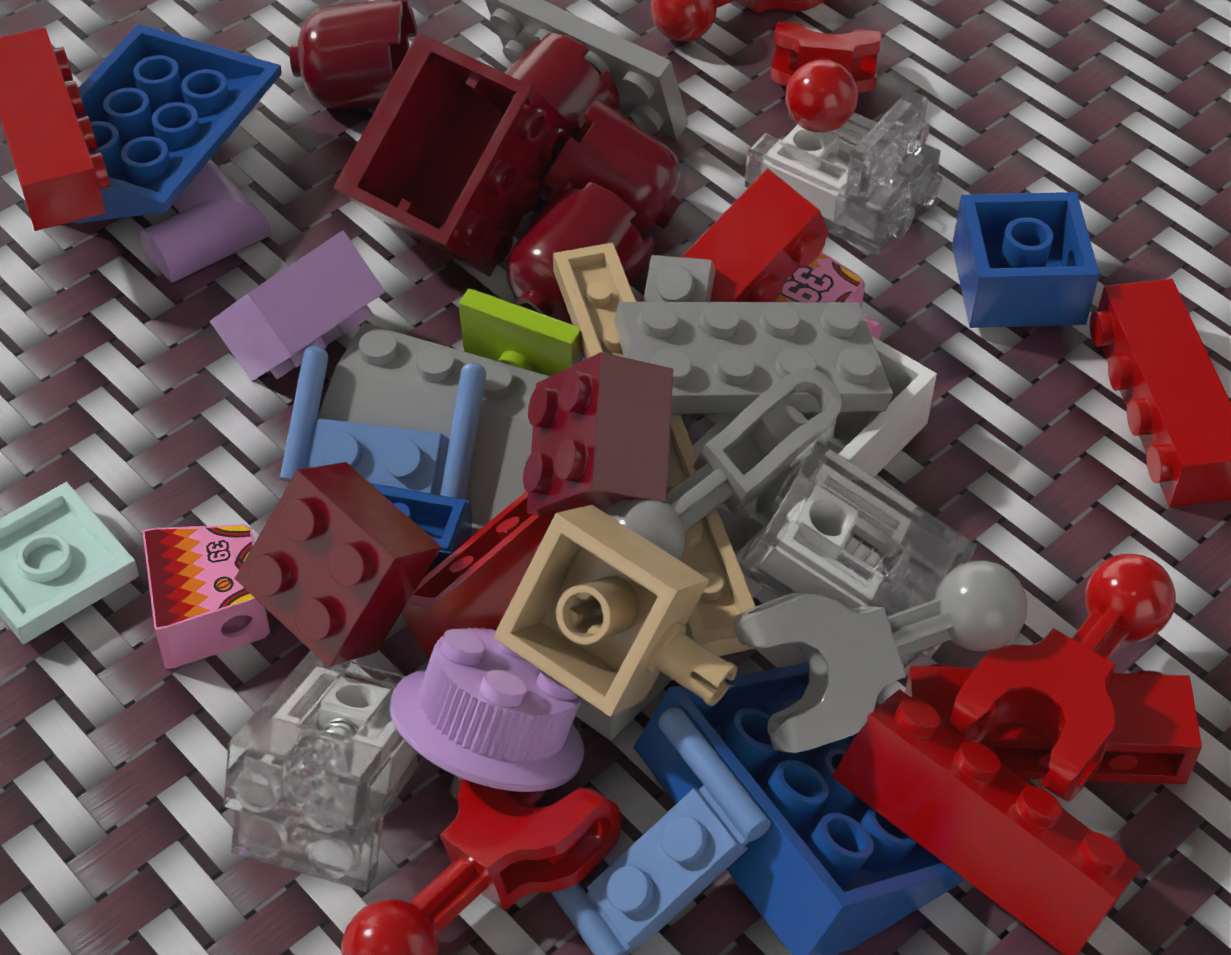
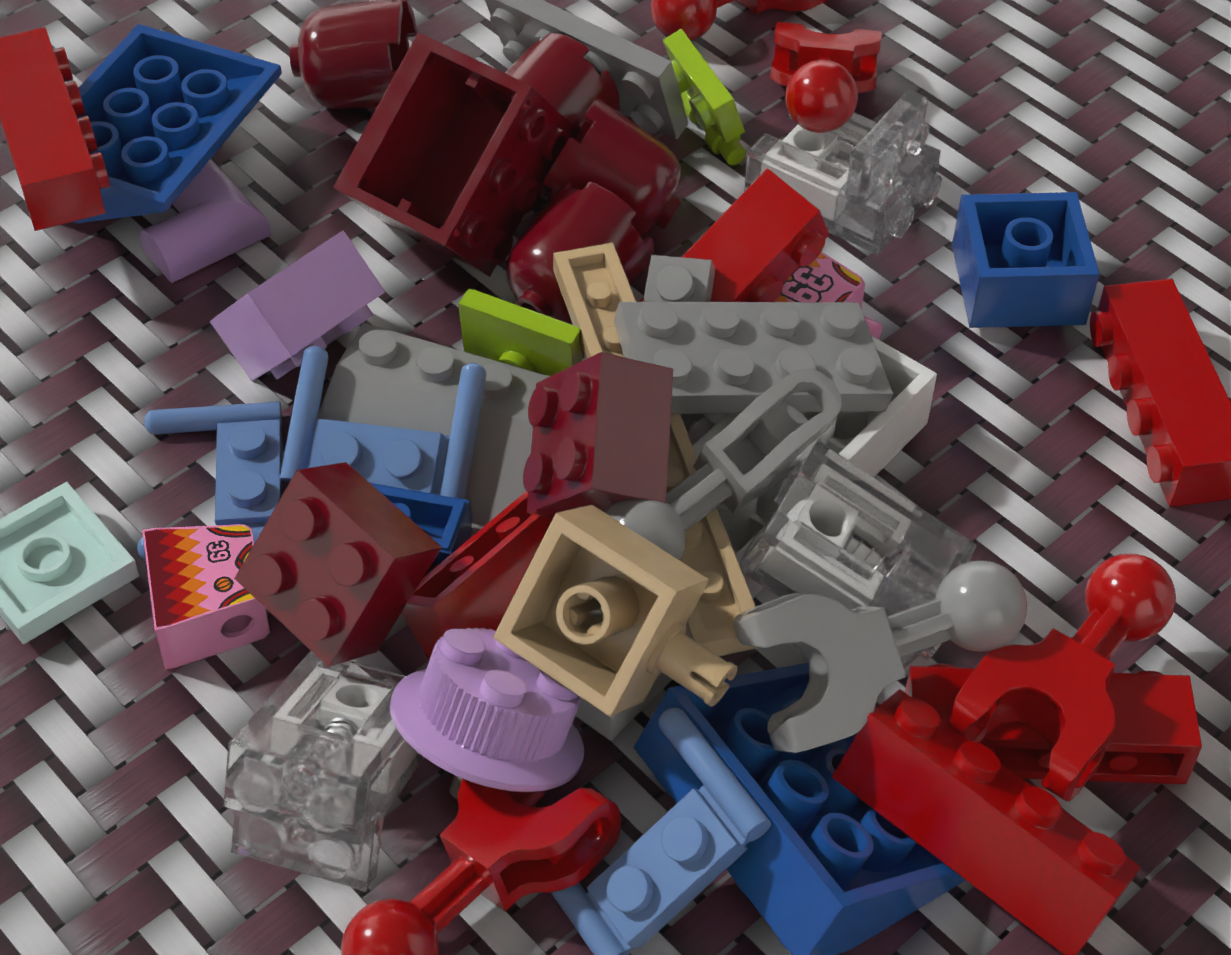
(246, 457): none -> medium blue plate
(706, 98): none -> lime plate

